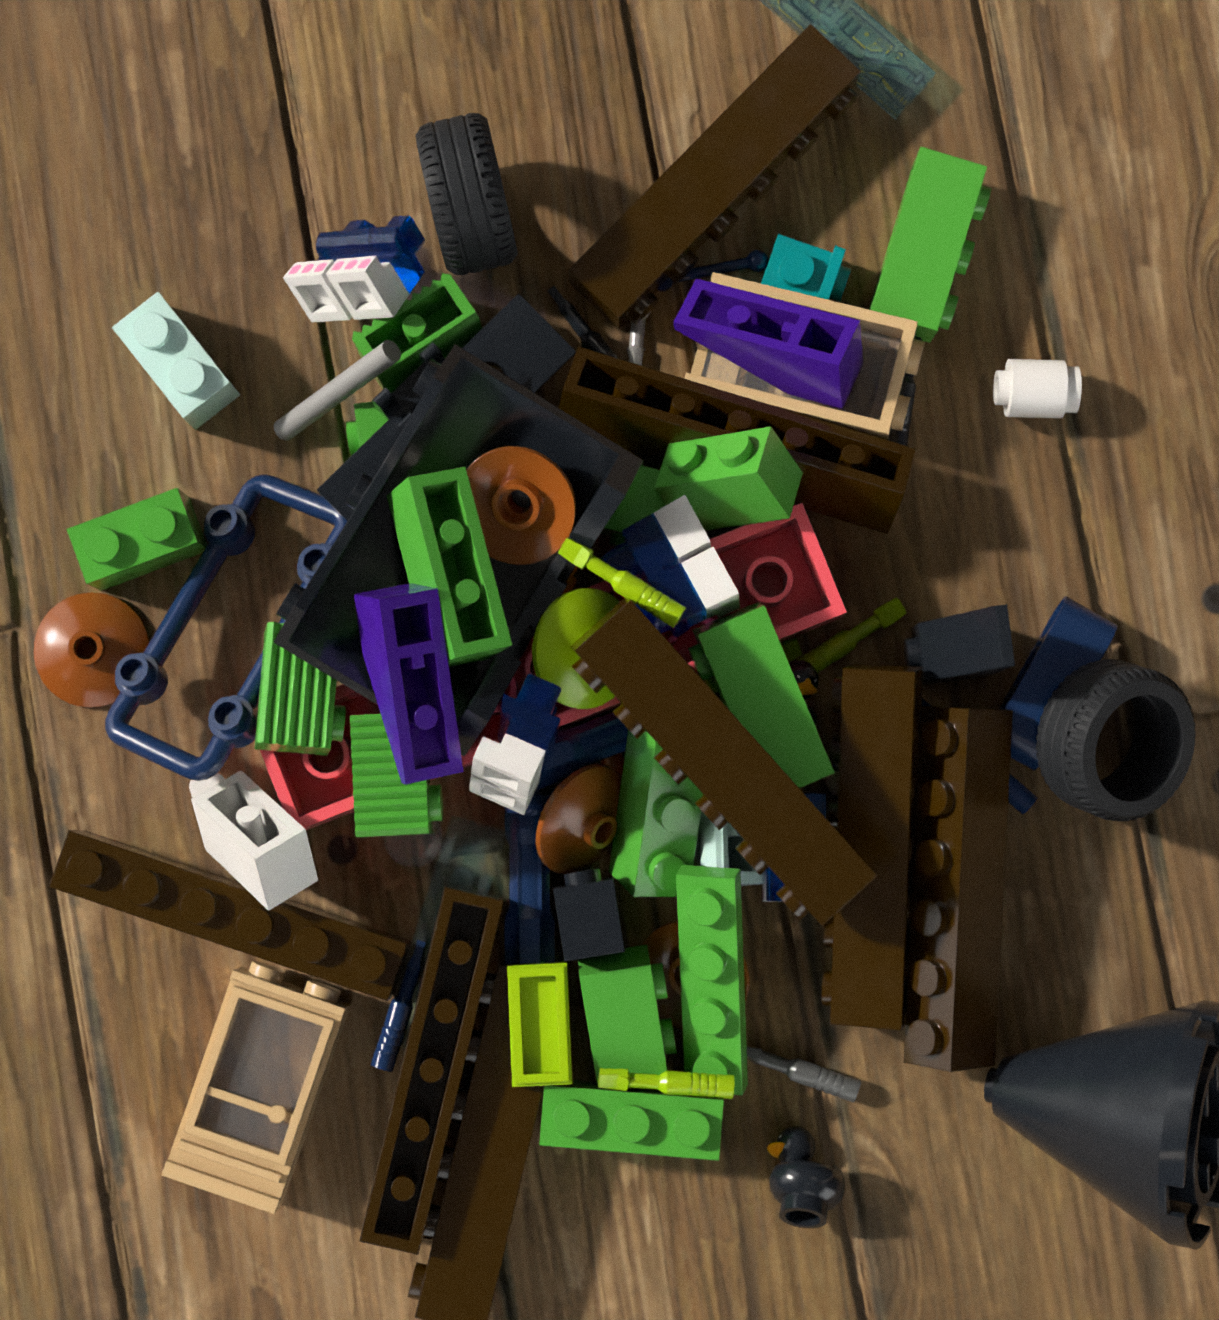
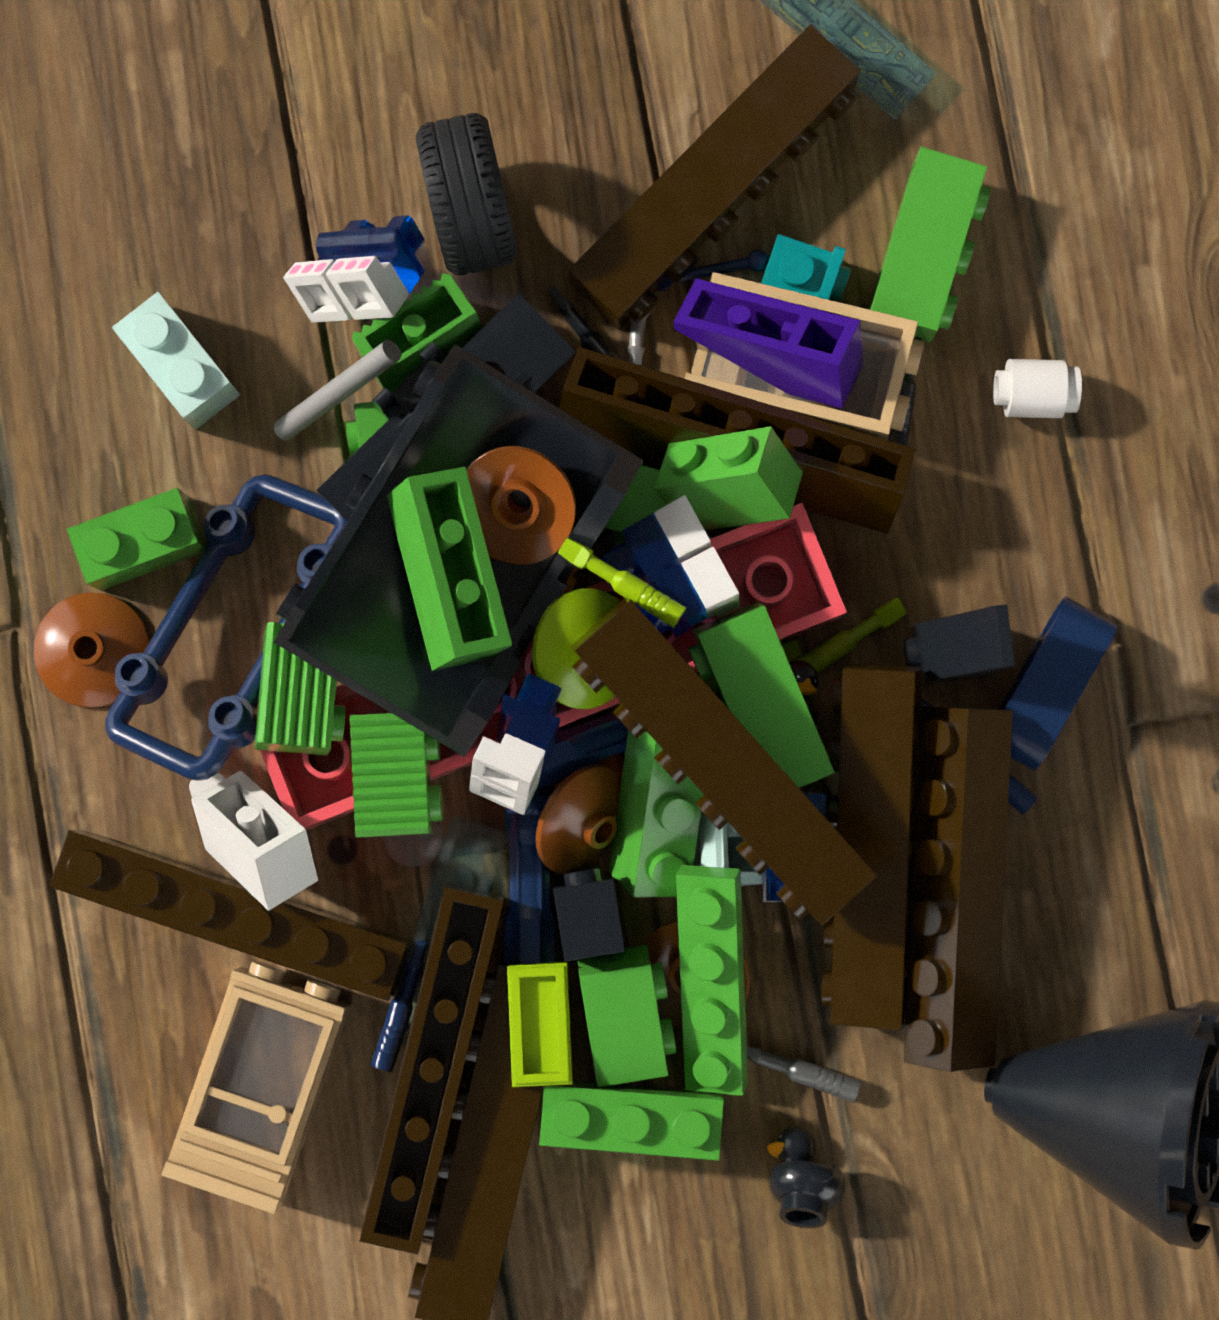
(411, 678): dark purple slope -> none
(670, 1083): lime piece -> none
(1159, 749): black tyre -> none

